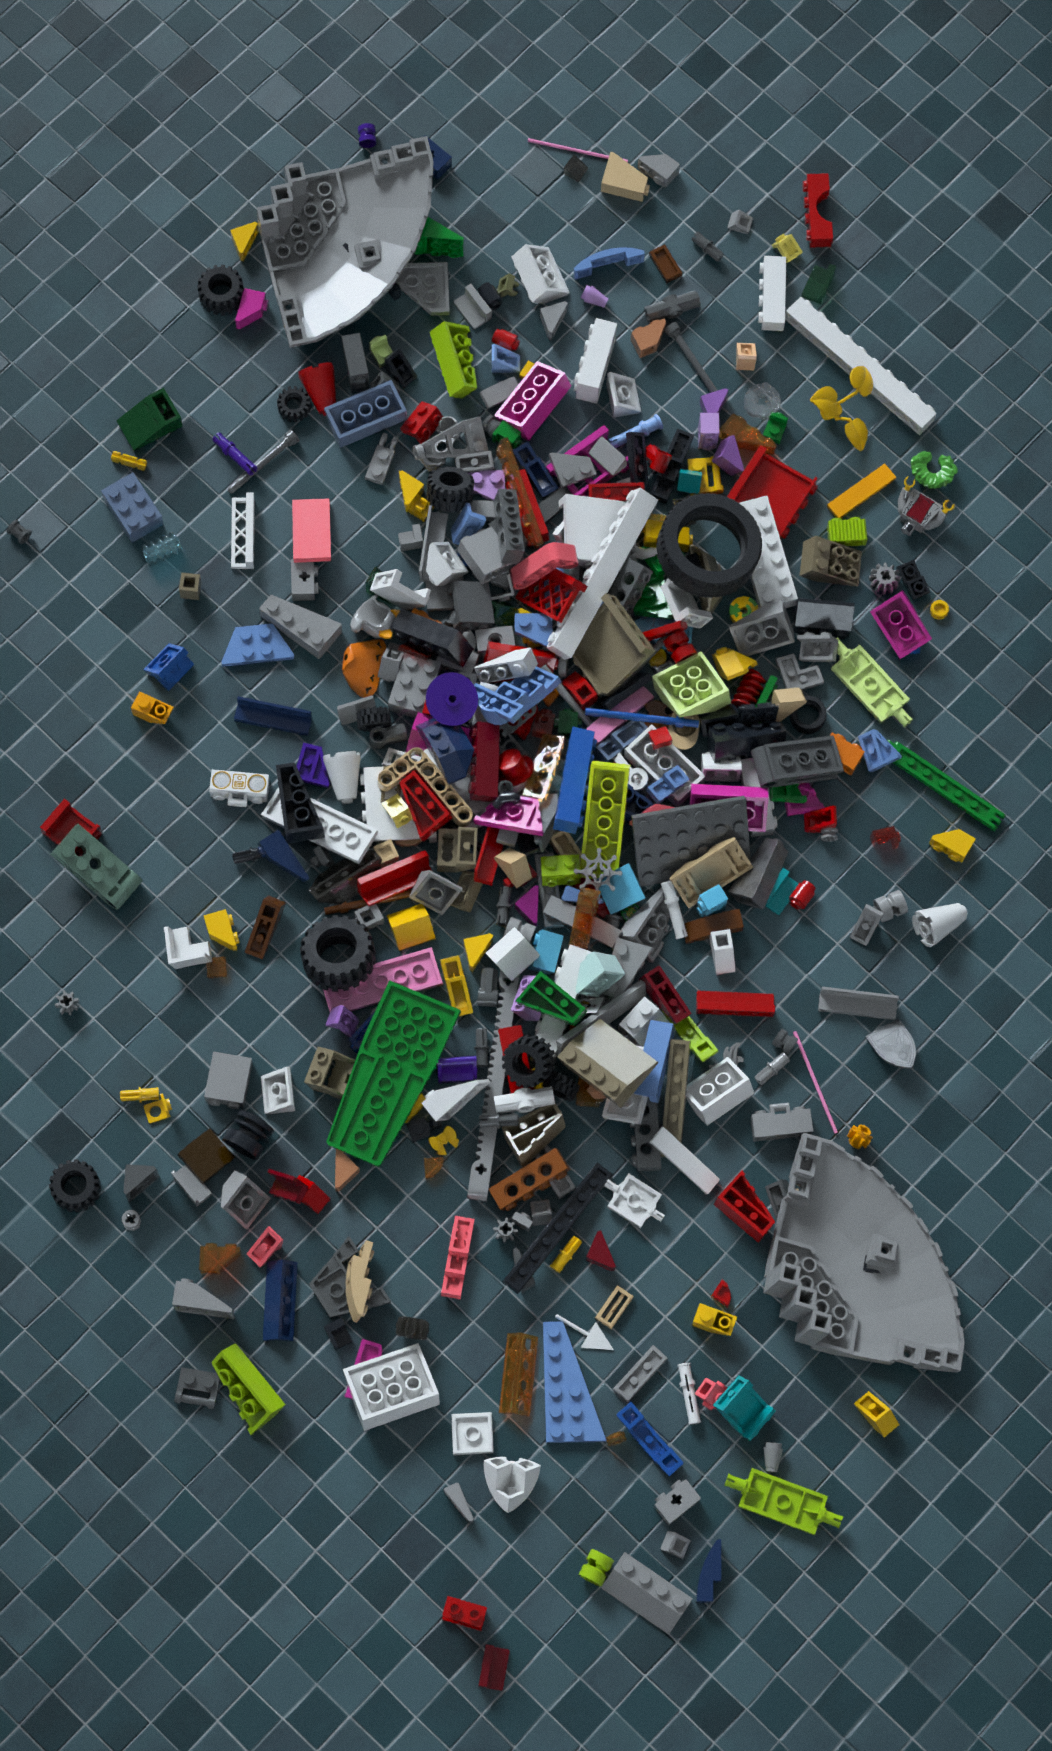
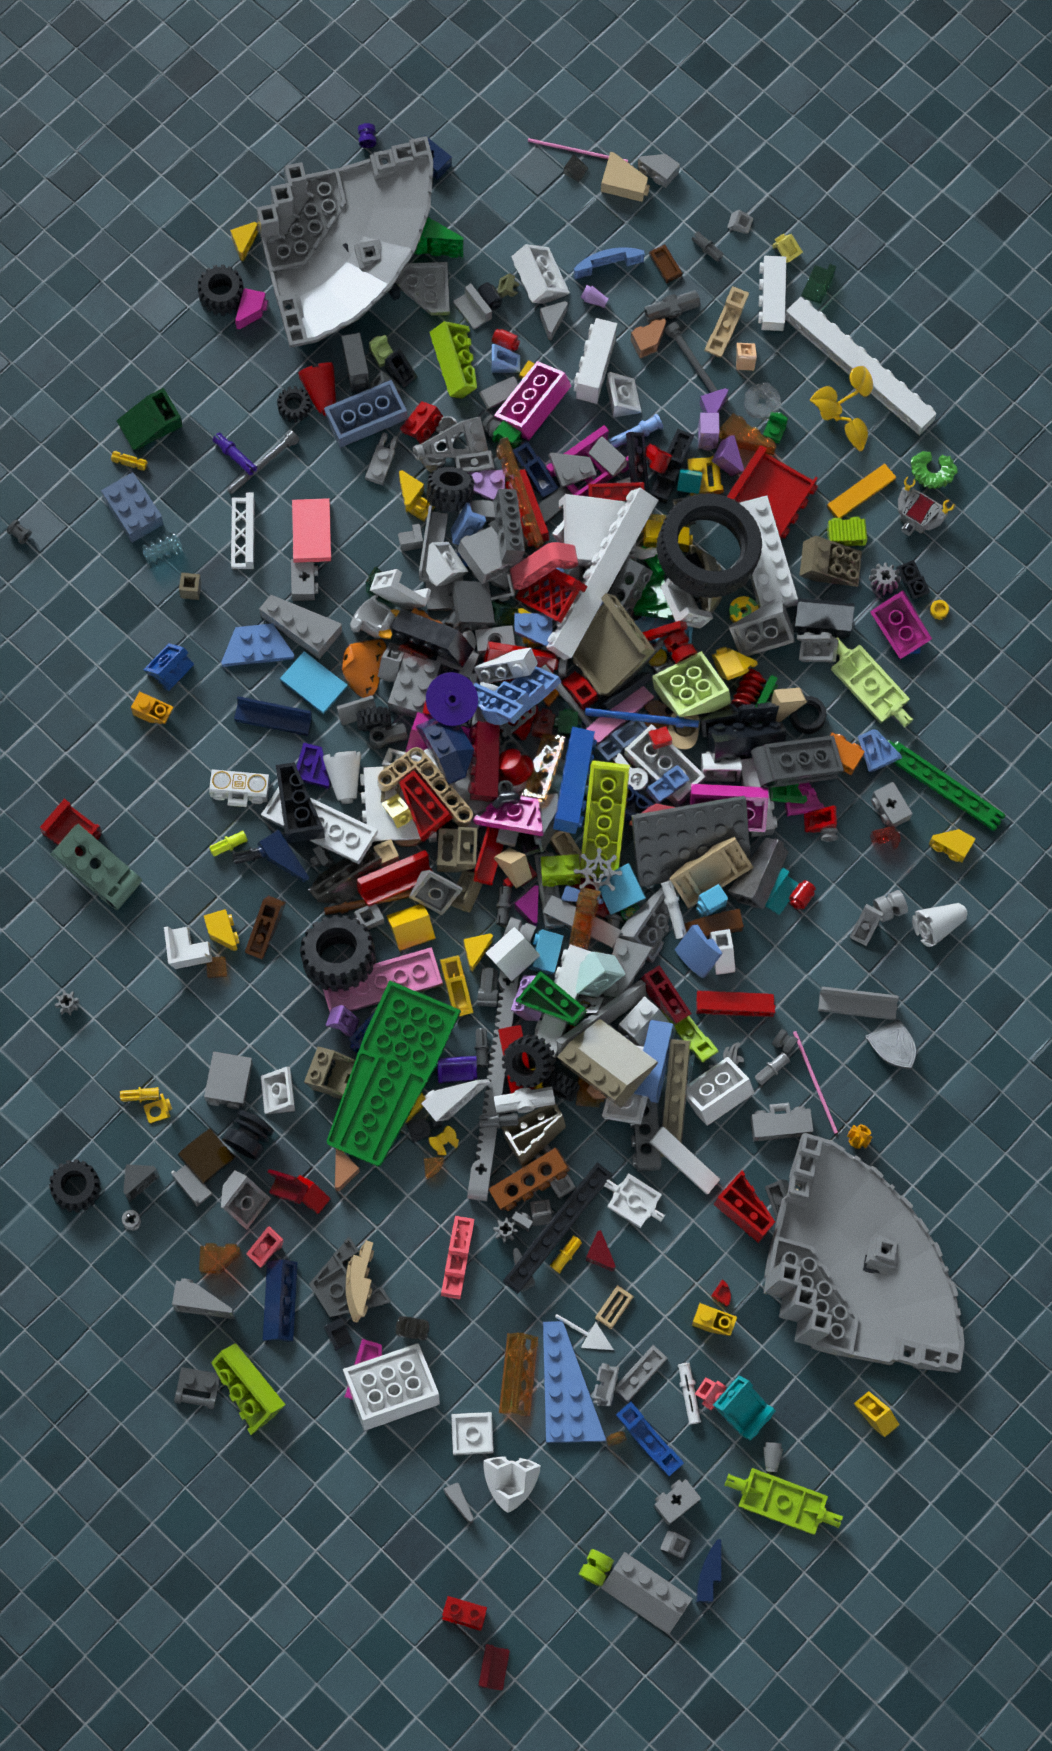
(228, 843): none -> neon yellow axle
(313, 682): none -> medium azure tile
(604, 1393): none -> light grey hinge
(698, 952): none -> medium blue slope
(727, 322): none -> tan slope
(797, 678): light grey plate -> none
(819, 230): red arch -> none
(890, 795): none -> light grey brick

